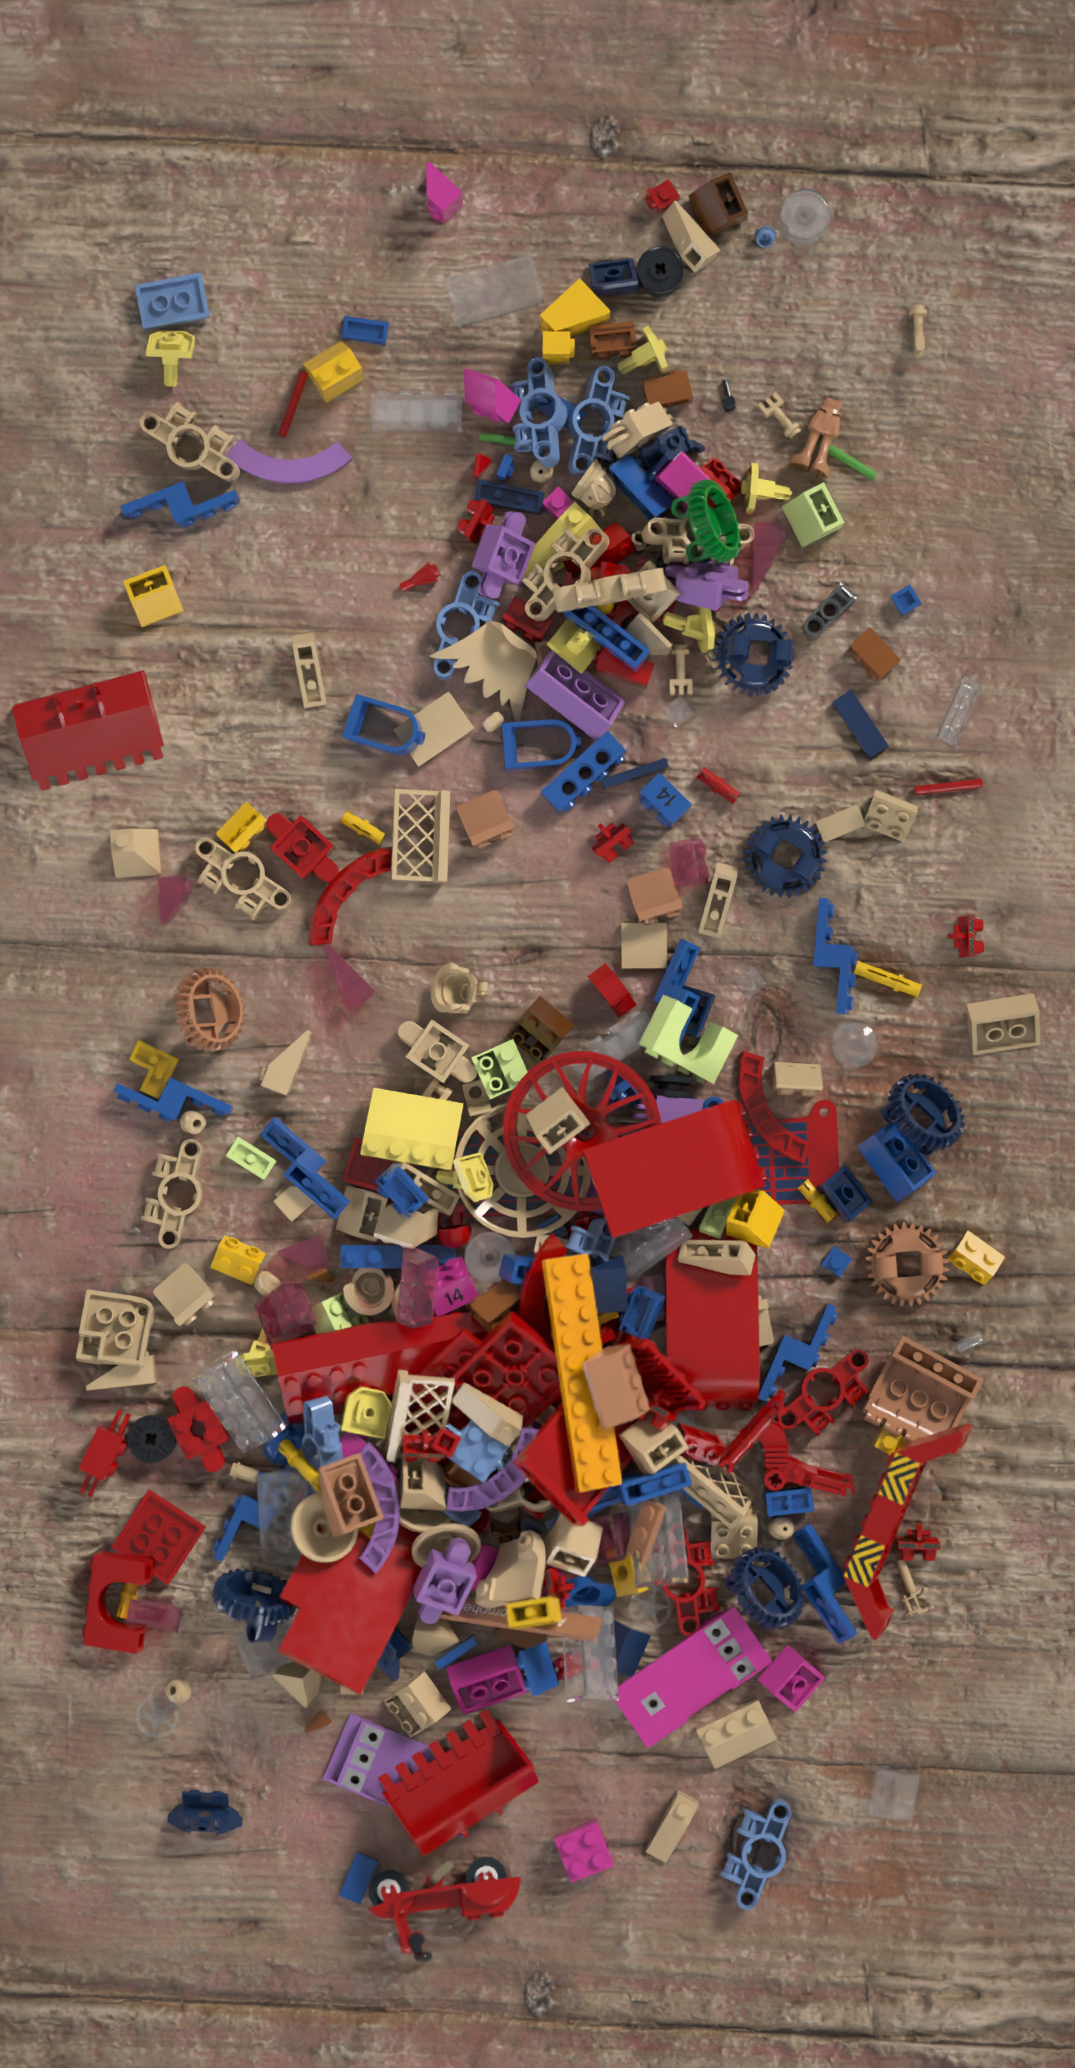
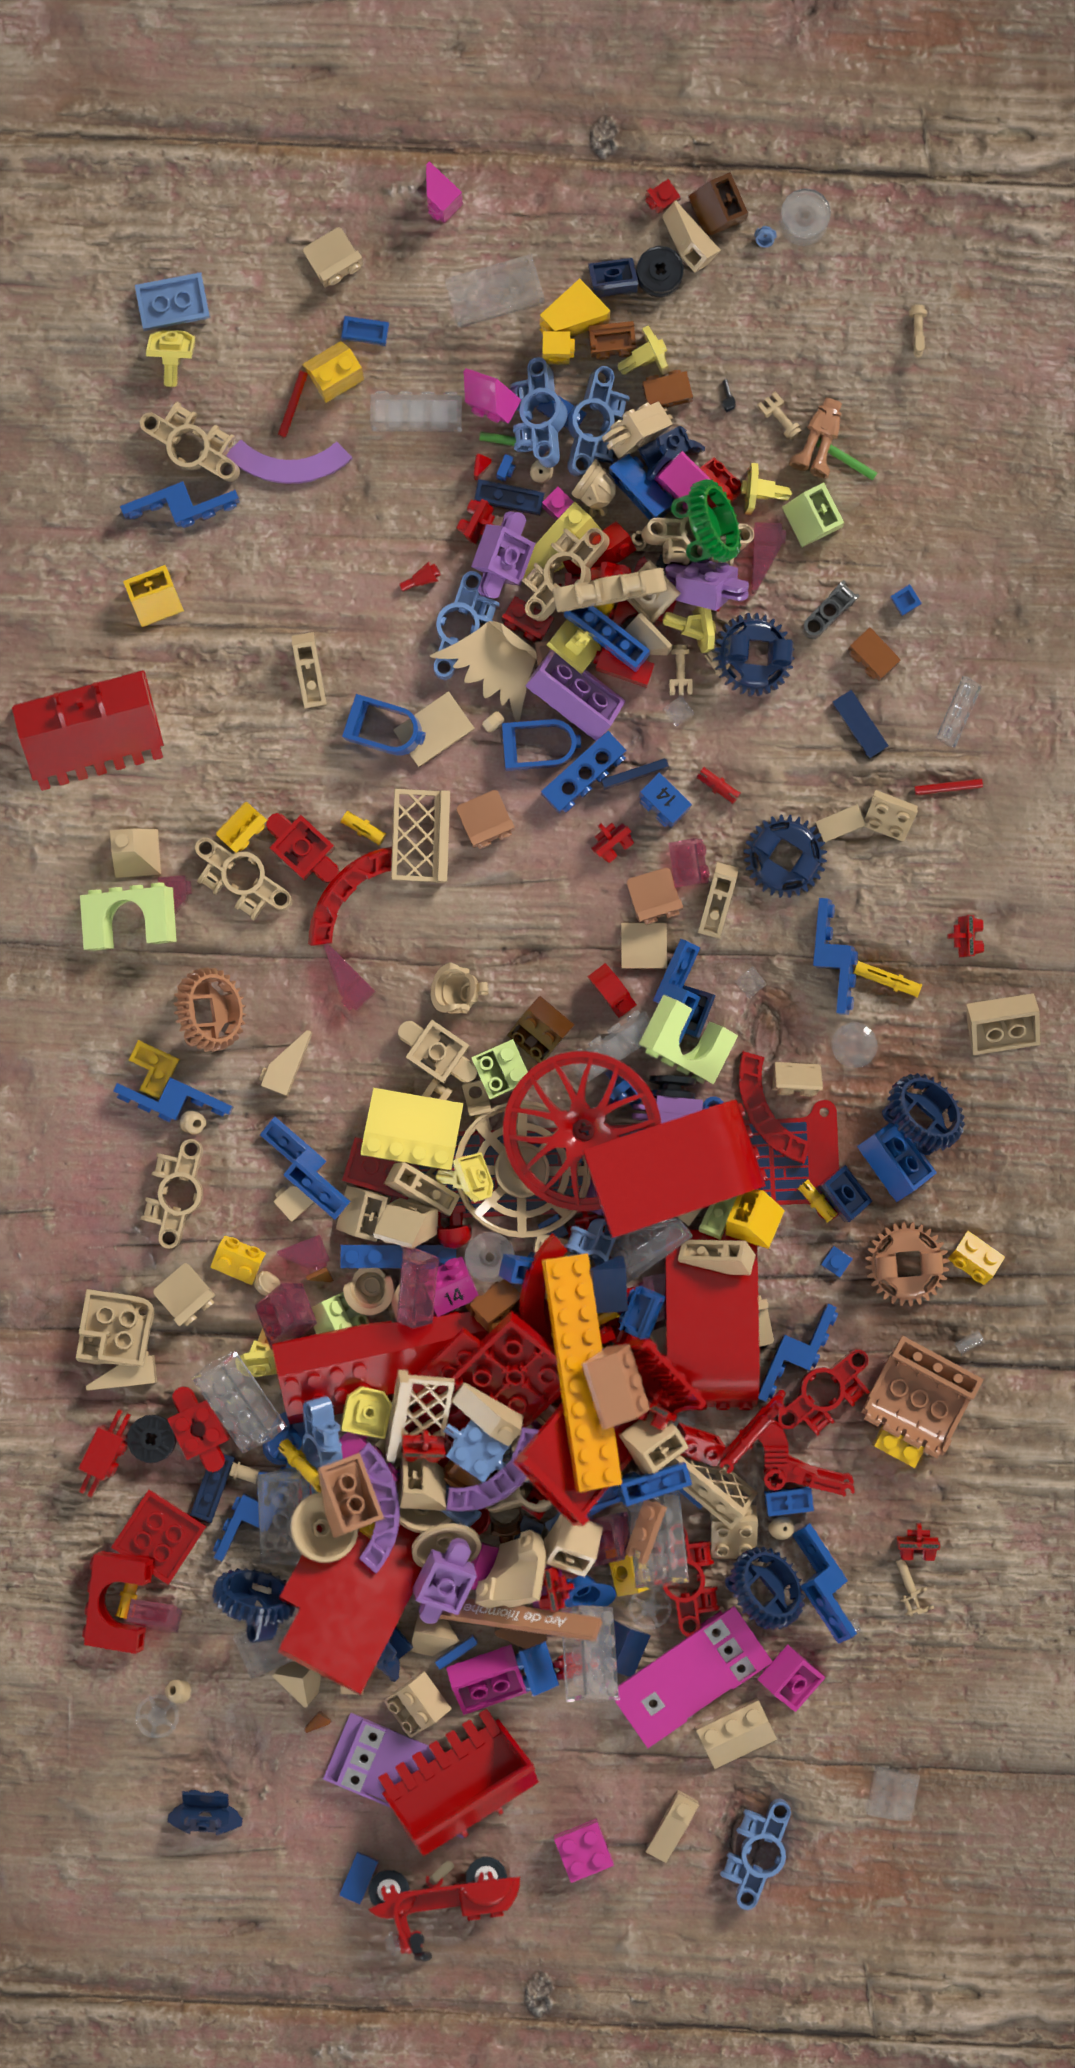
(100, 907): none -> yellowish green arch
(211, 1491): none -> dark blue tile
(251, 1158): yellowish green plate -> none
(333, 257): none -> tan bracket
(401, 1190): blue hinge -> none
(446, 1442): red slope -> none
(533, 1613): yellow brick -> none
(556, 1120): tan slope -> none
(885, 1518): red slope -> none

